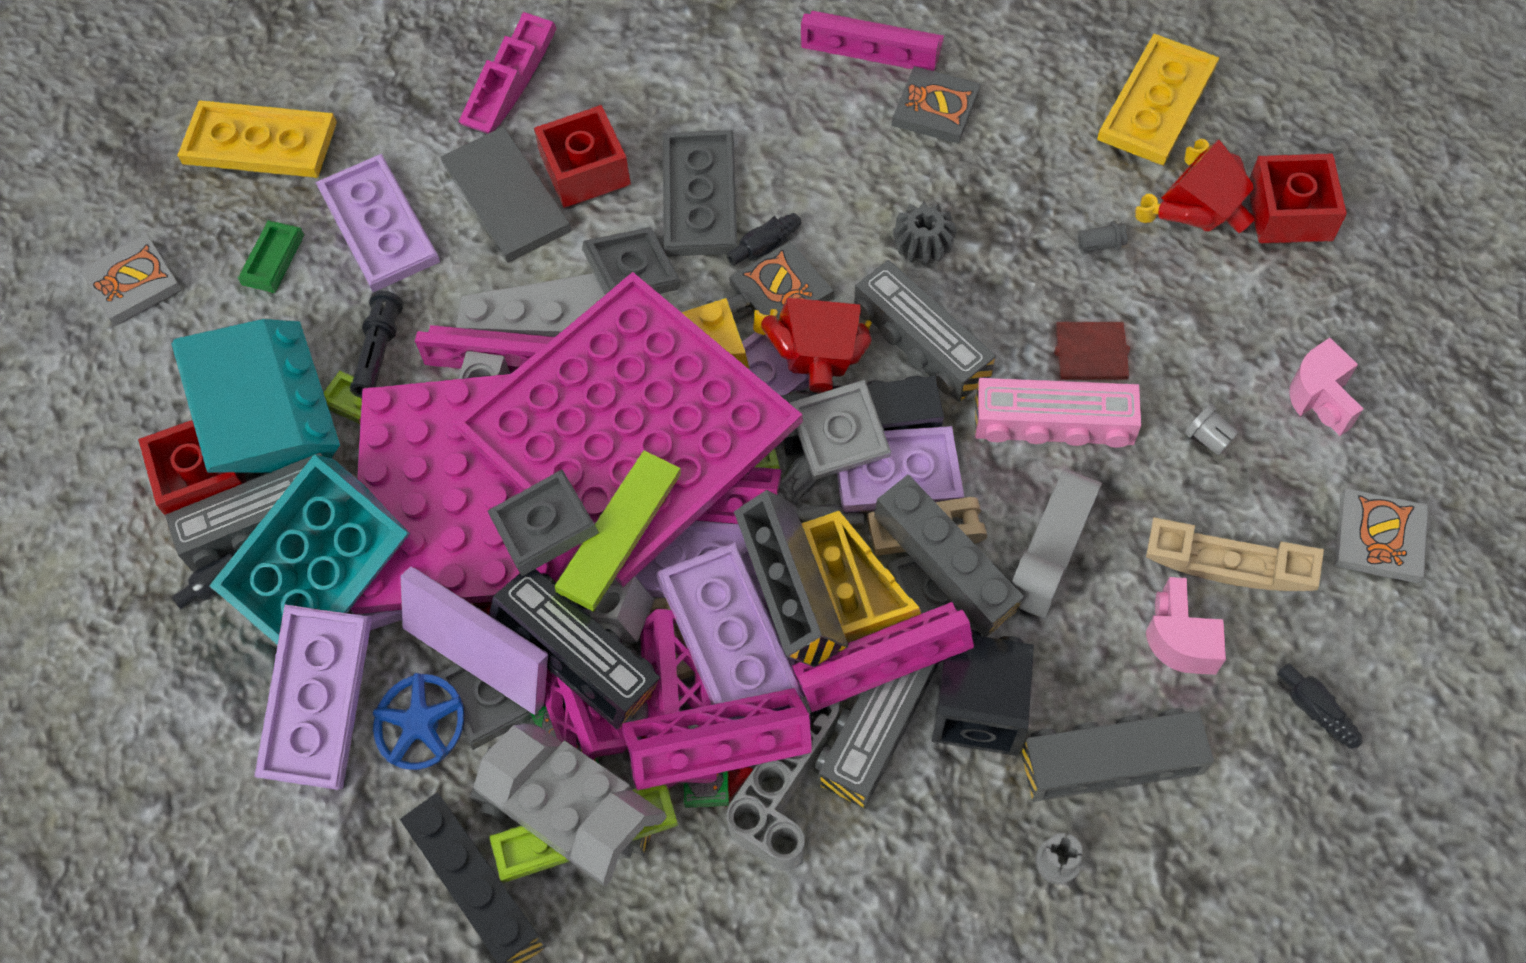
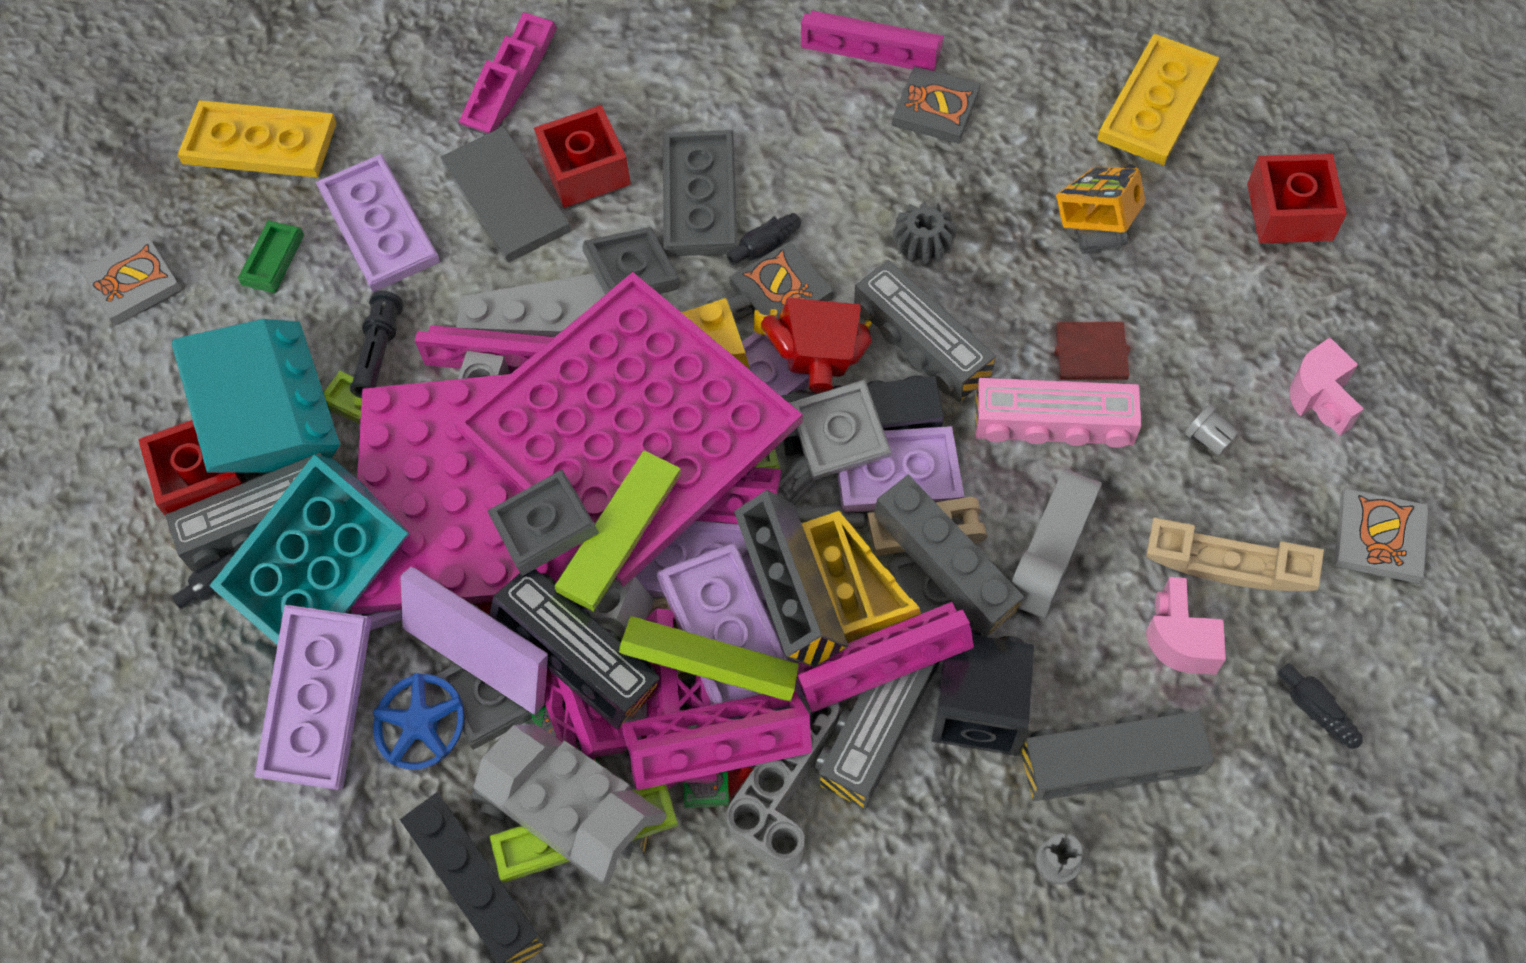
(709, 658): none -> lime tile
(1102, 199): none -> light orange torso
(1205, 192): red torso -> none

